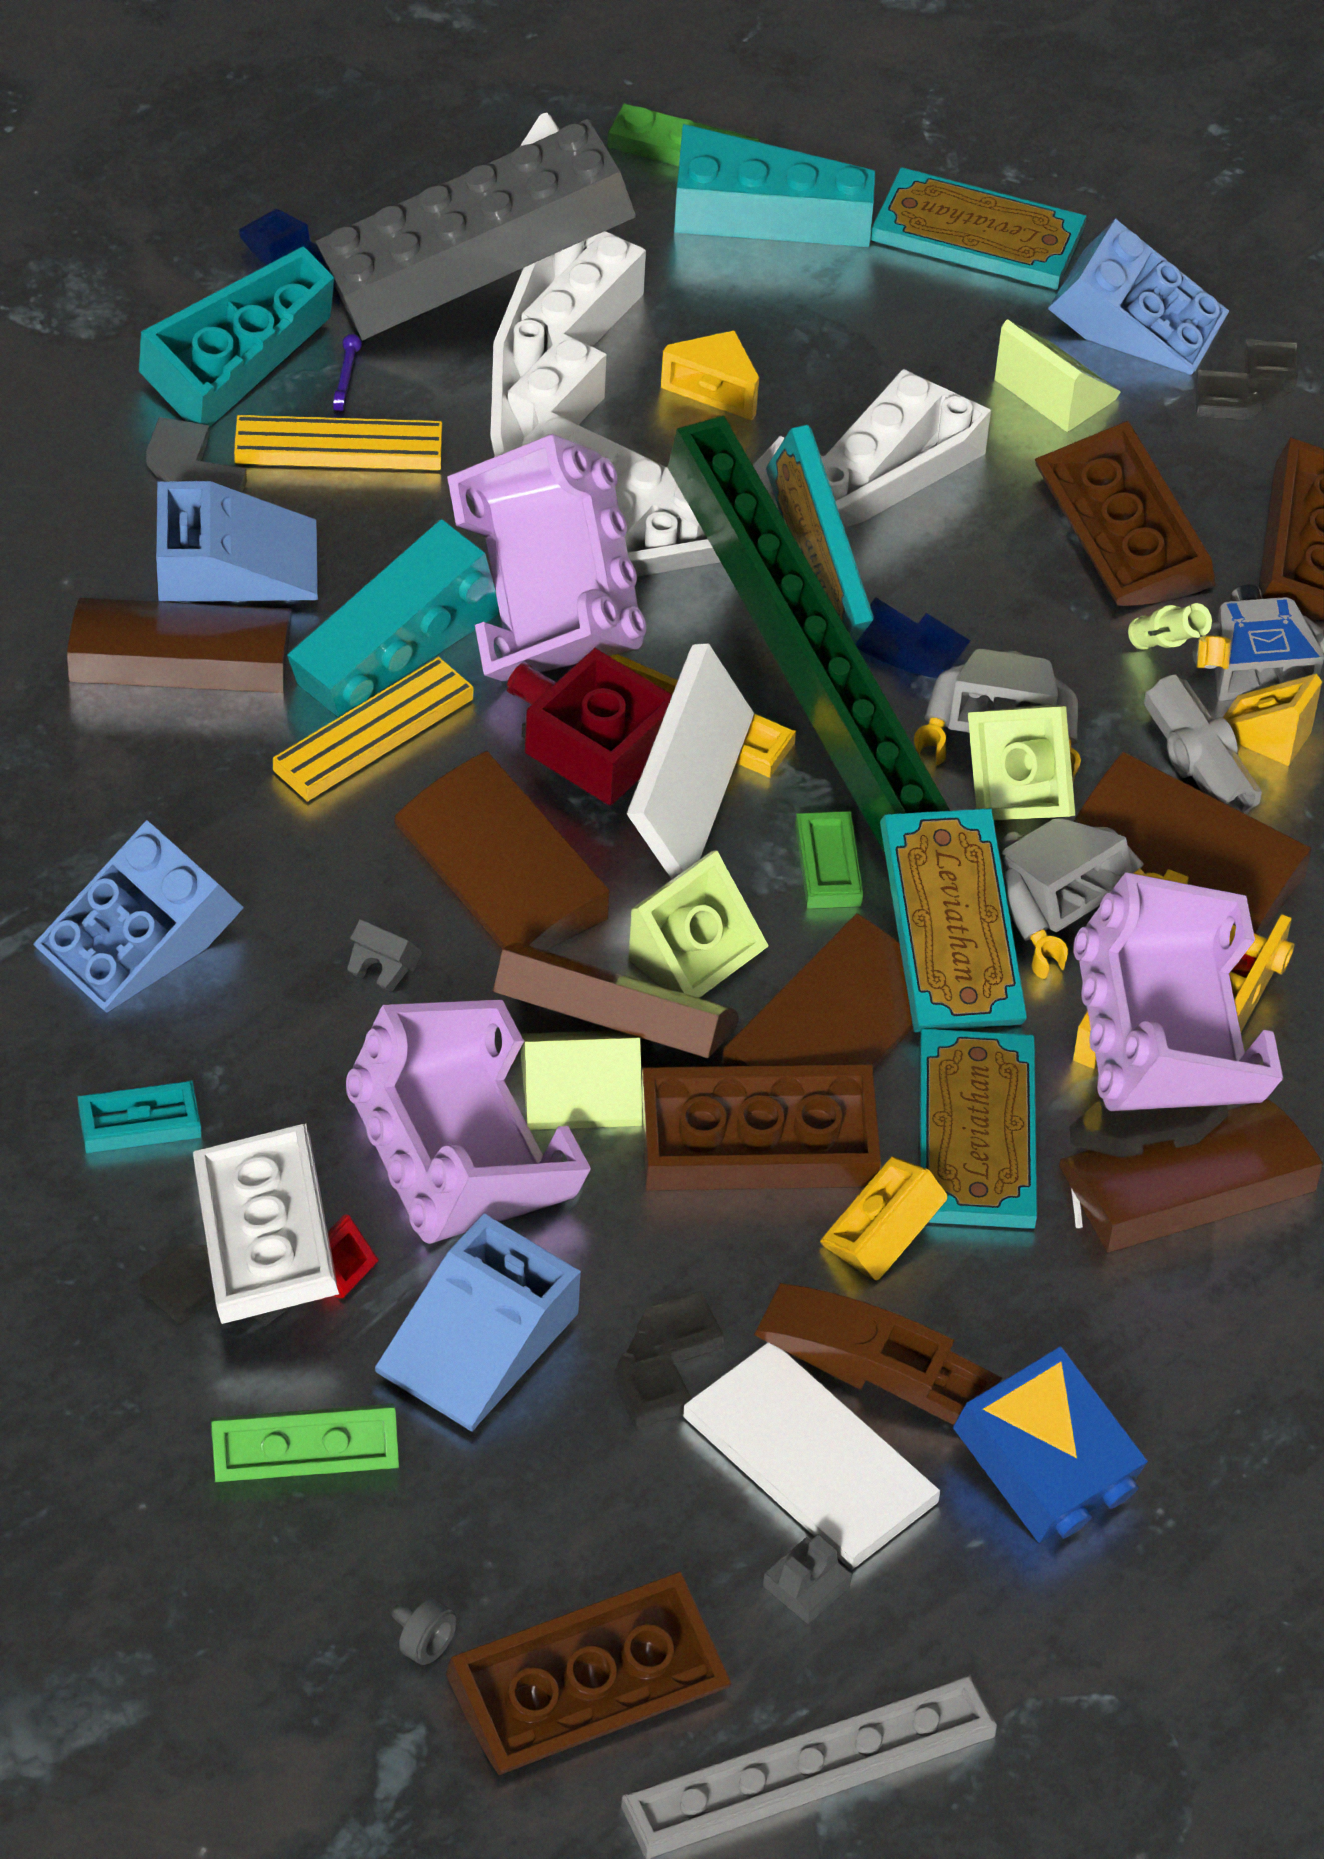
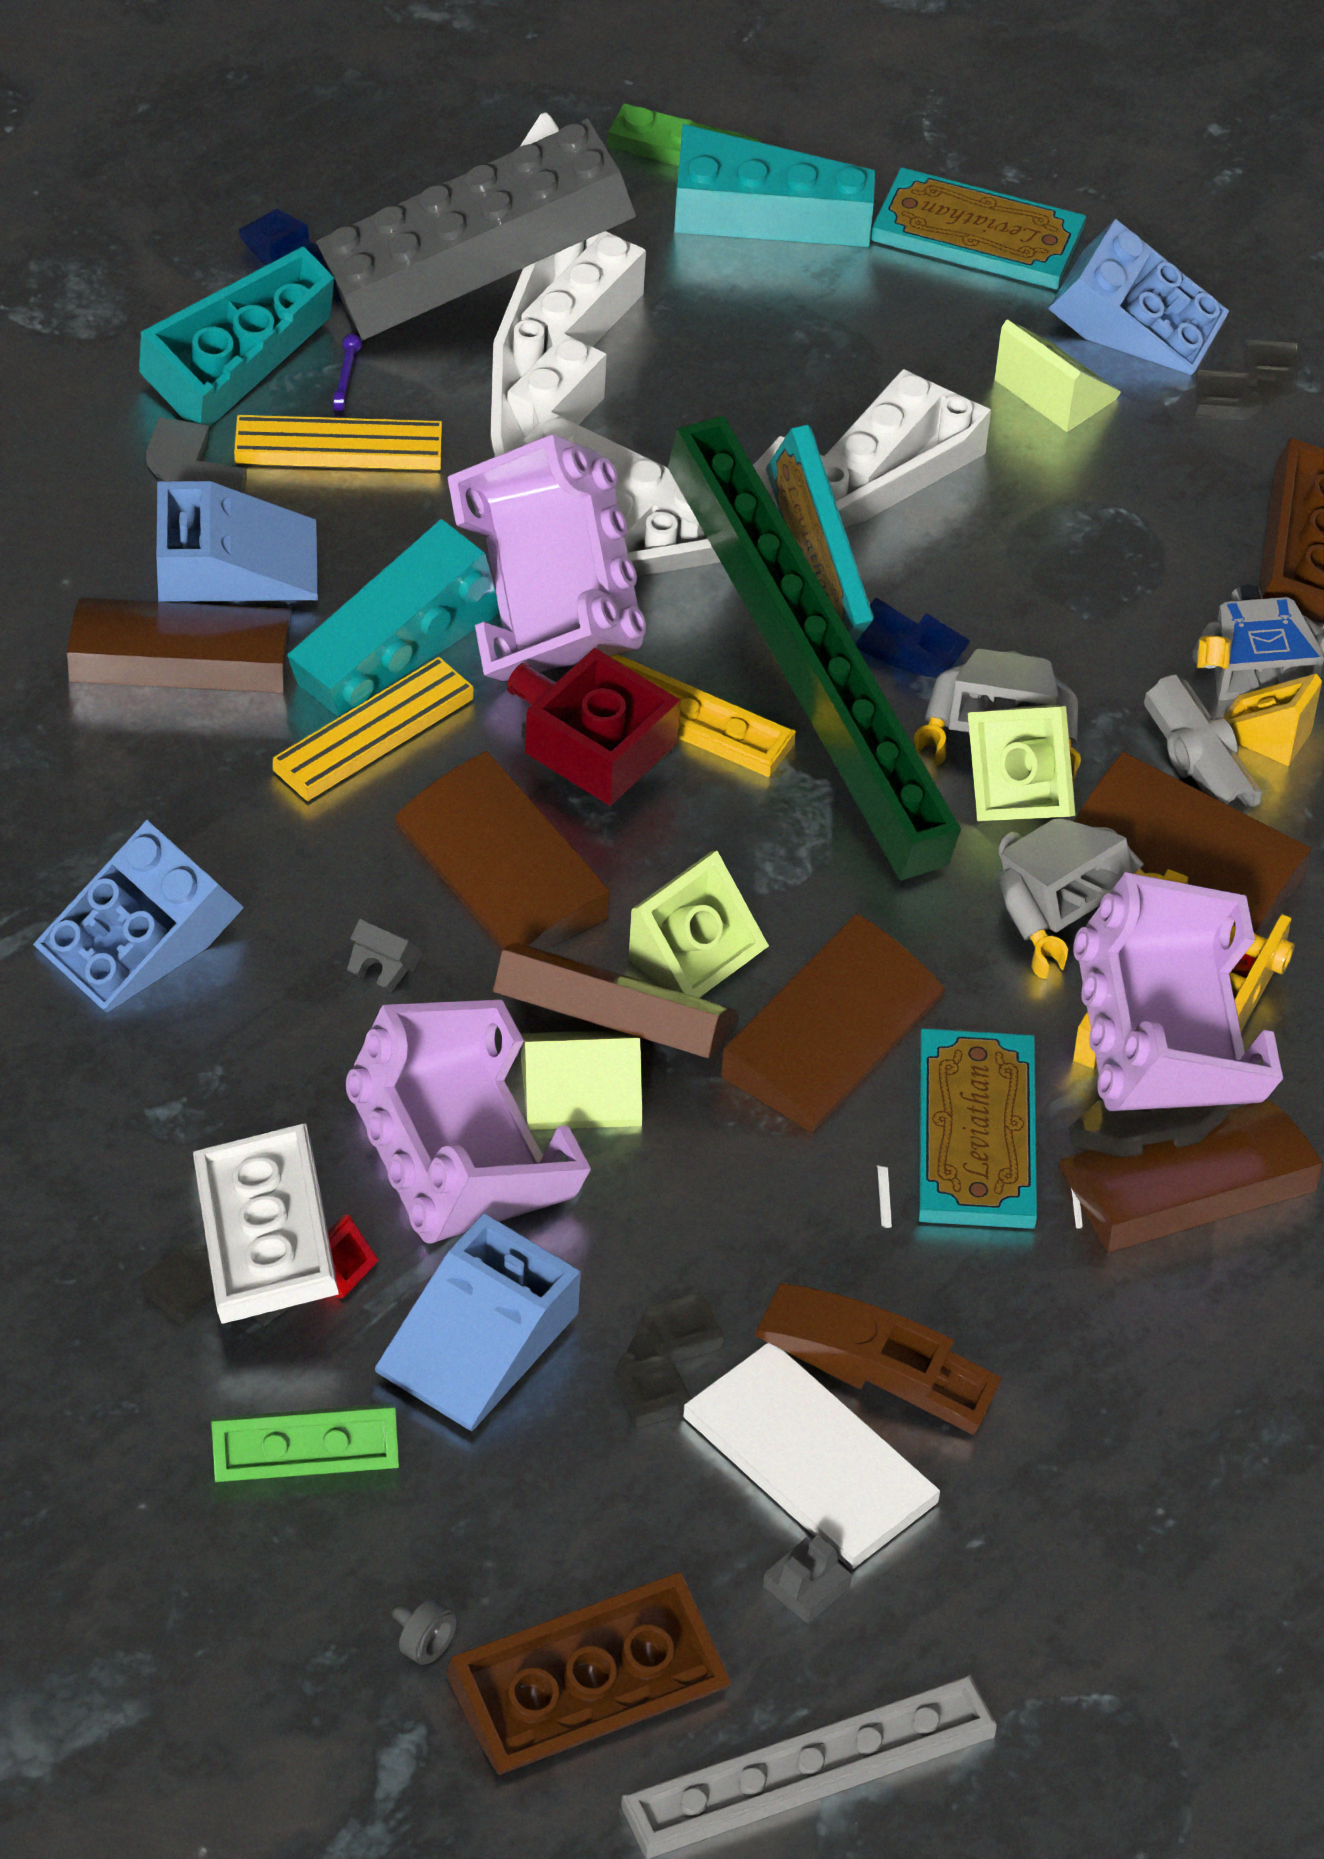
(140, 1123): teal tile -> none
(690, 762): white tile -> none
(712, 372): yellow slope -> none
(759, 1127): reddish brown slope -> none
(828, 860): bright green tile -> none
(885, 1217): yellow slope -> none
(953, 920): tile -> none
(1051, 1446): blue brick -> none
(1127, 518): reddish brown slope -> none
(1170, 626): yellowish green pin -> none

